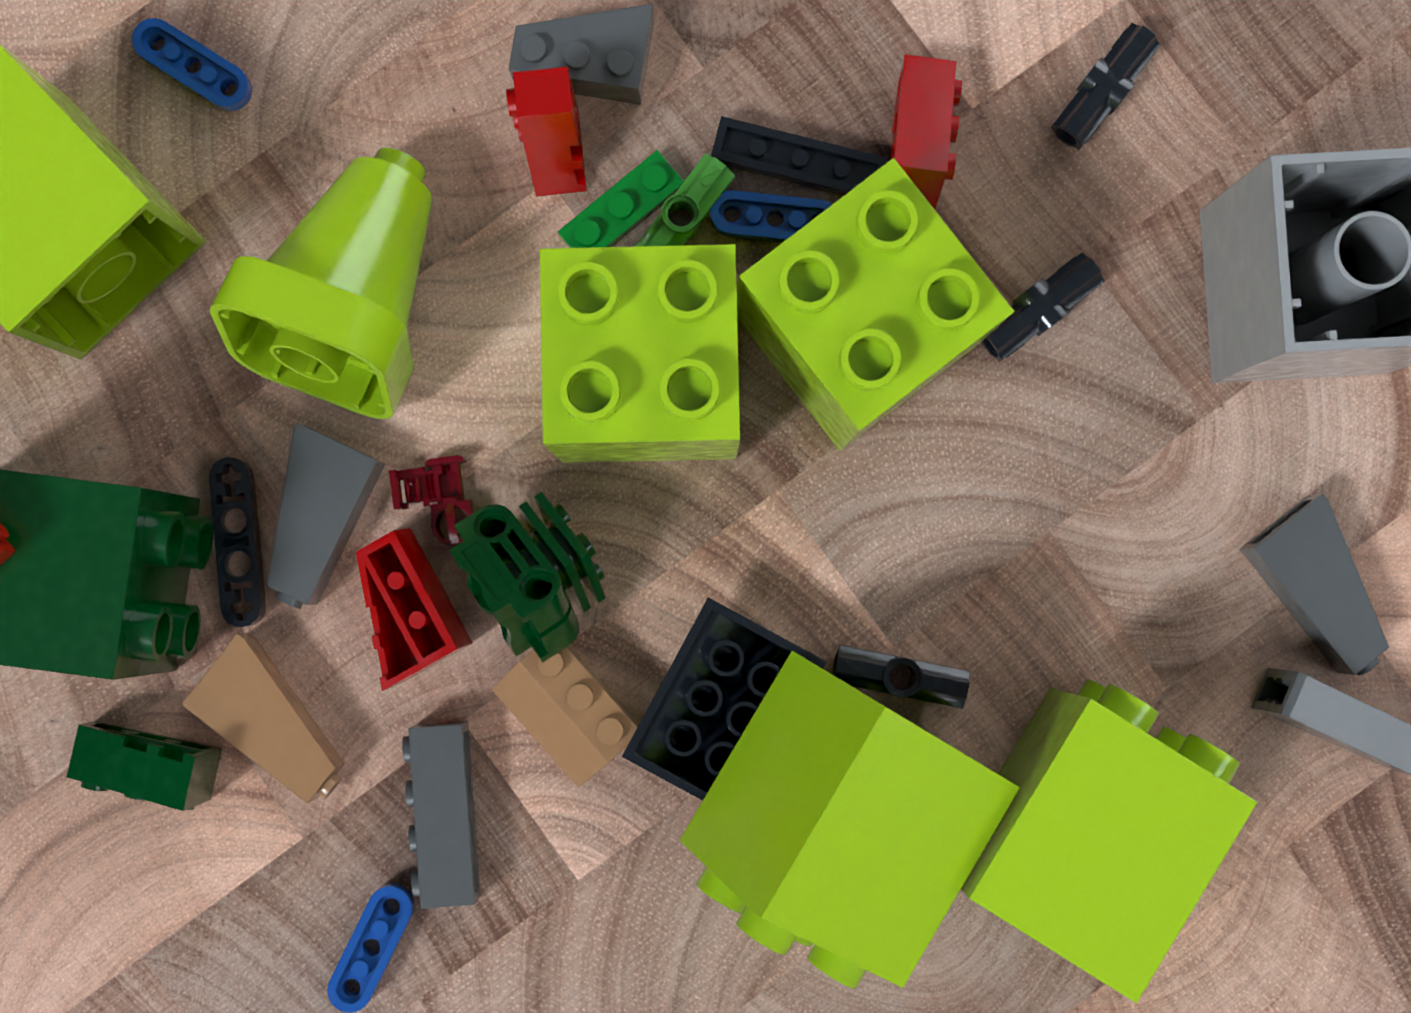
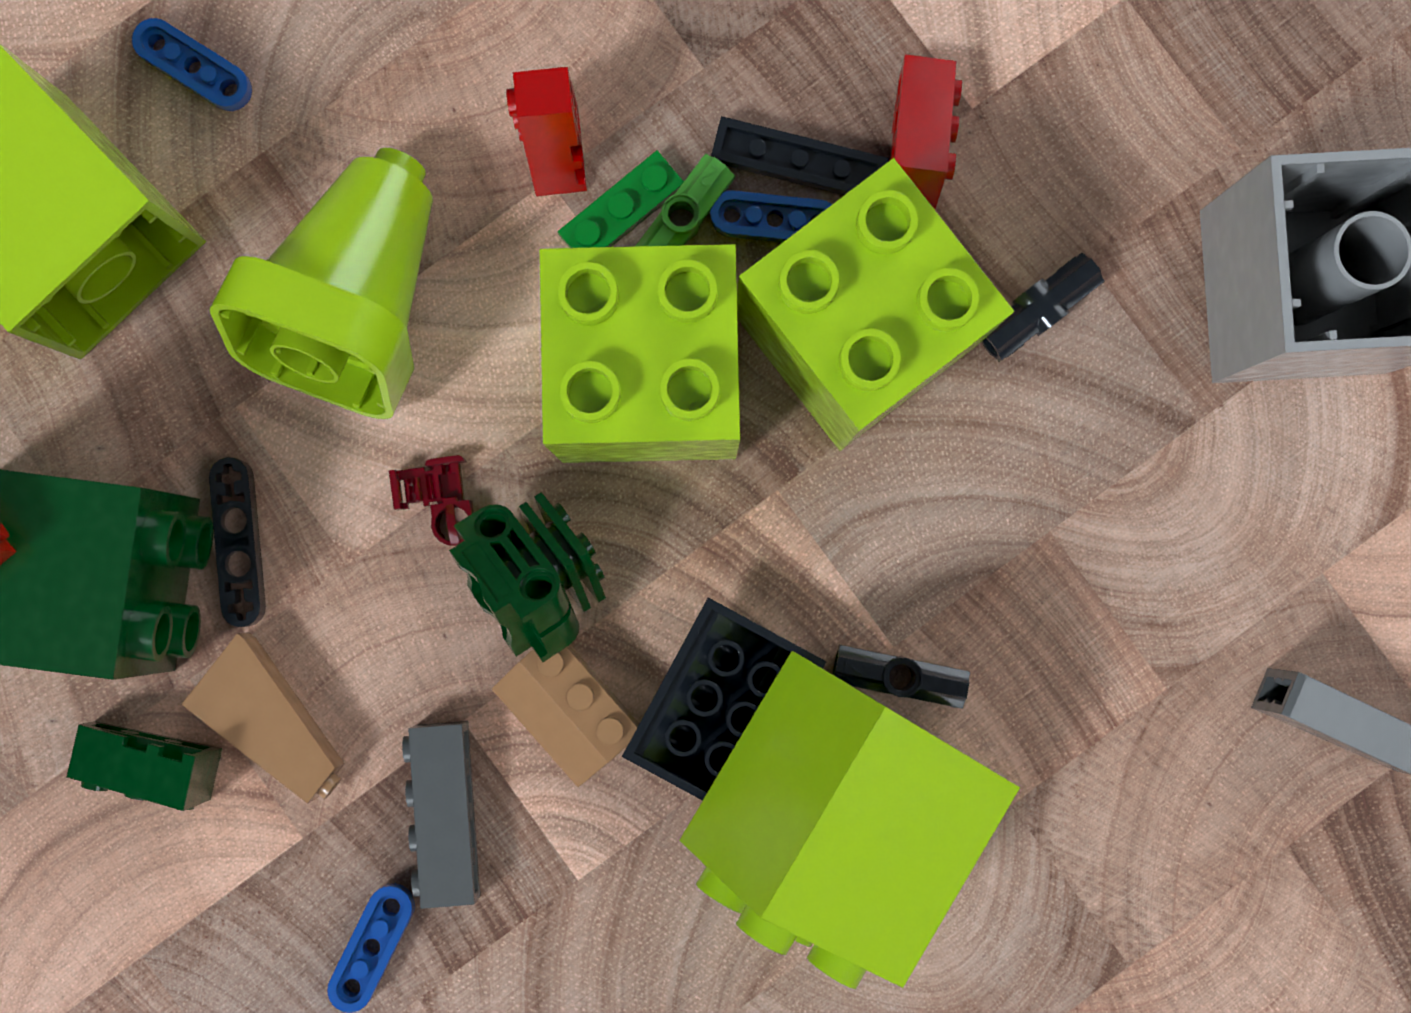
(317, 514): dark grey slope -> none
(407, 607): red wedge -> none
(601, 49): dark grey wedge -> none
(1105, 86): black piece -> none
(1108, 833): lime brick -> none
(1319, 584): dark grey slope -> none

